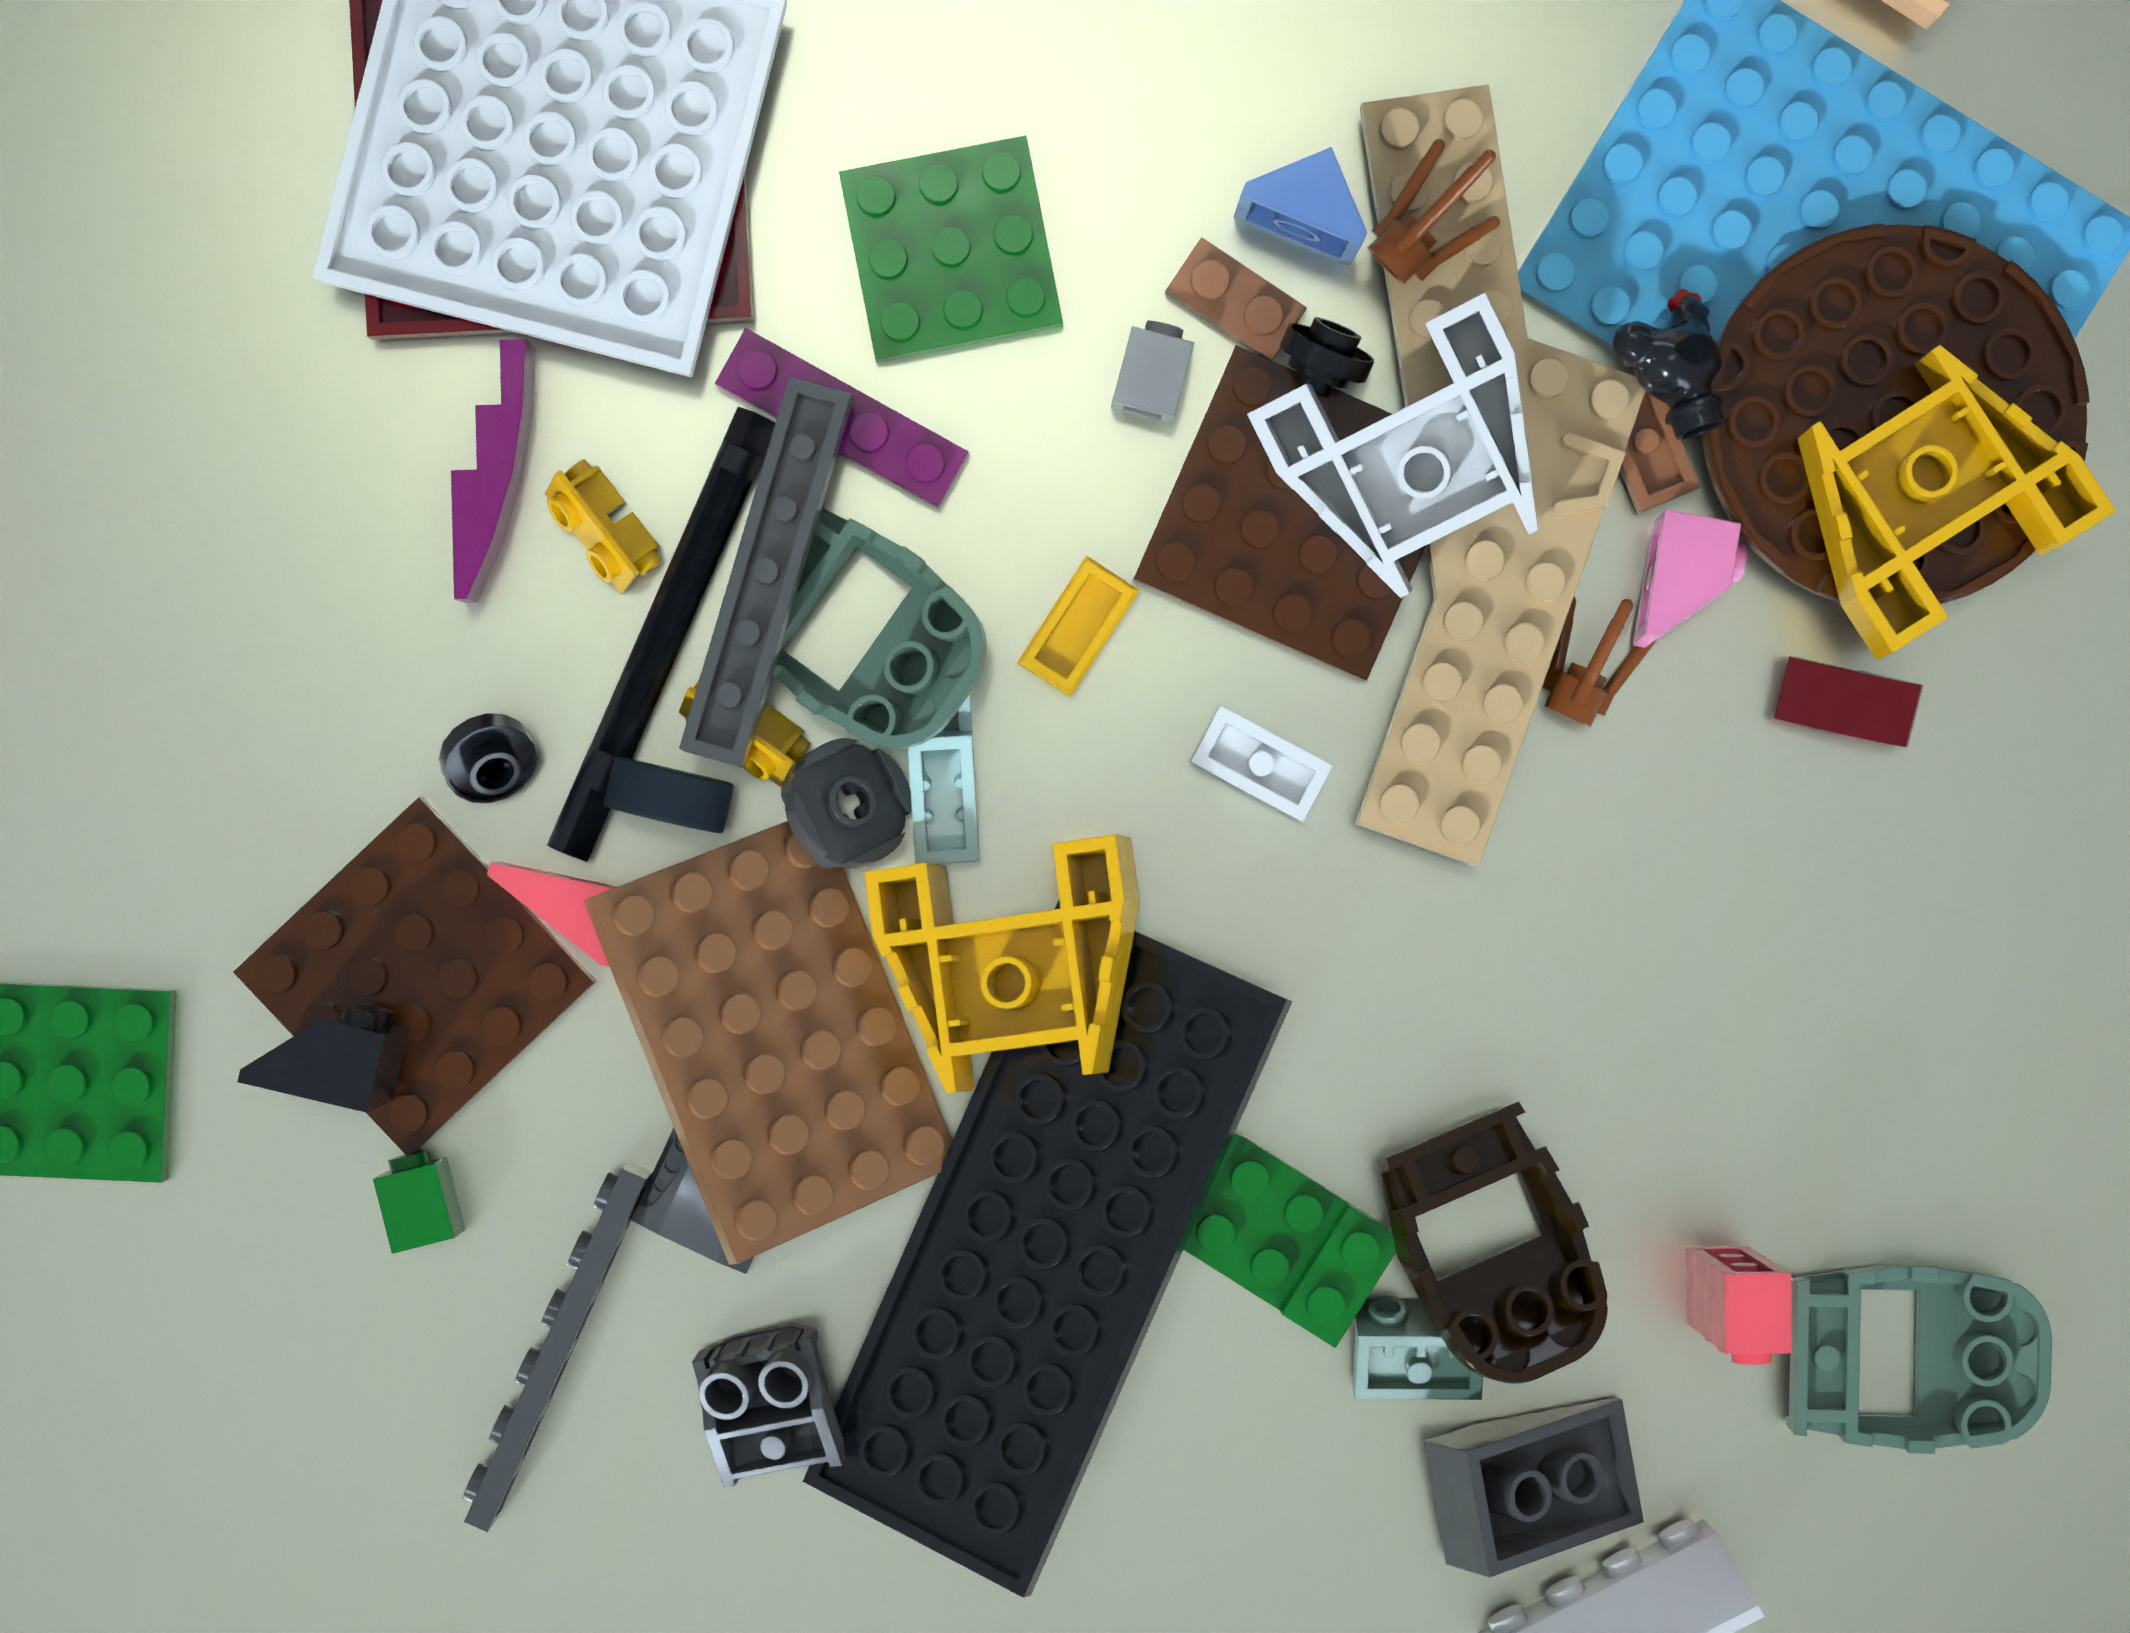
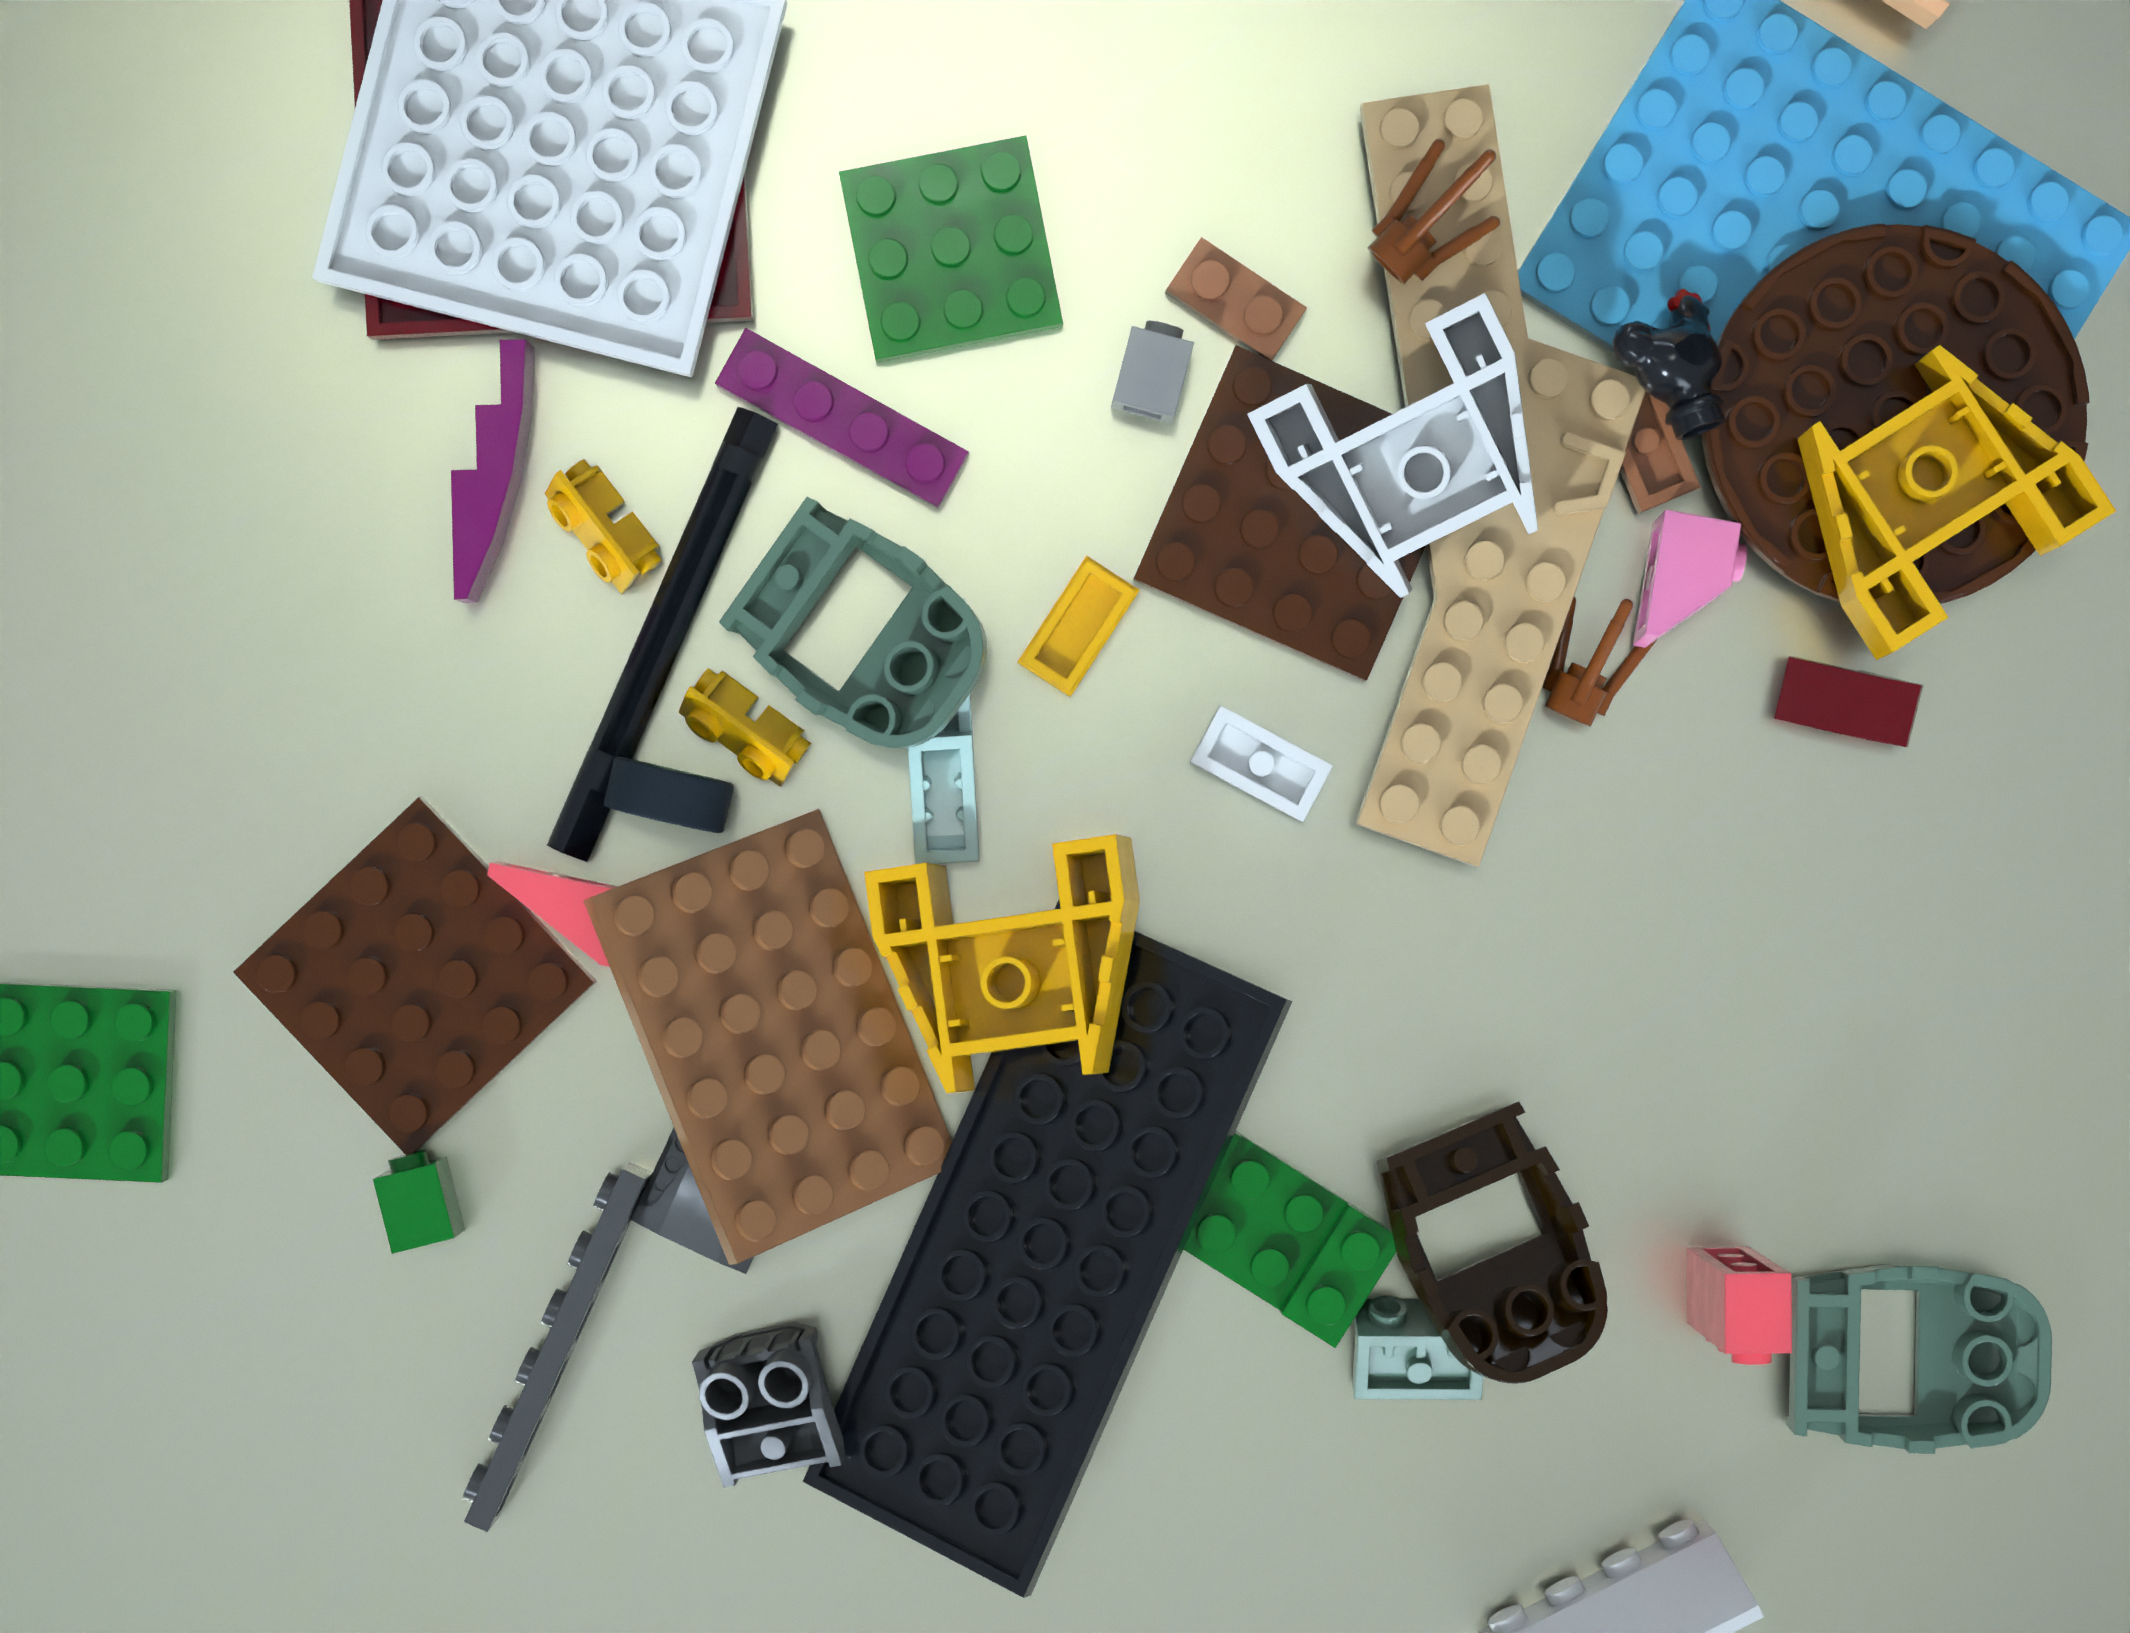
(337, 1061): black slope -> none
(487, 758): black plate -> none
(766, 572): dark grey plate -> none
(813, 810): dark grey plate -> none
(1307, 206): medium blue slope -> none
(1326, 355): black plate -> none
(1532, 1485): dark grey slope -> none

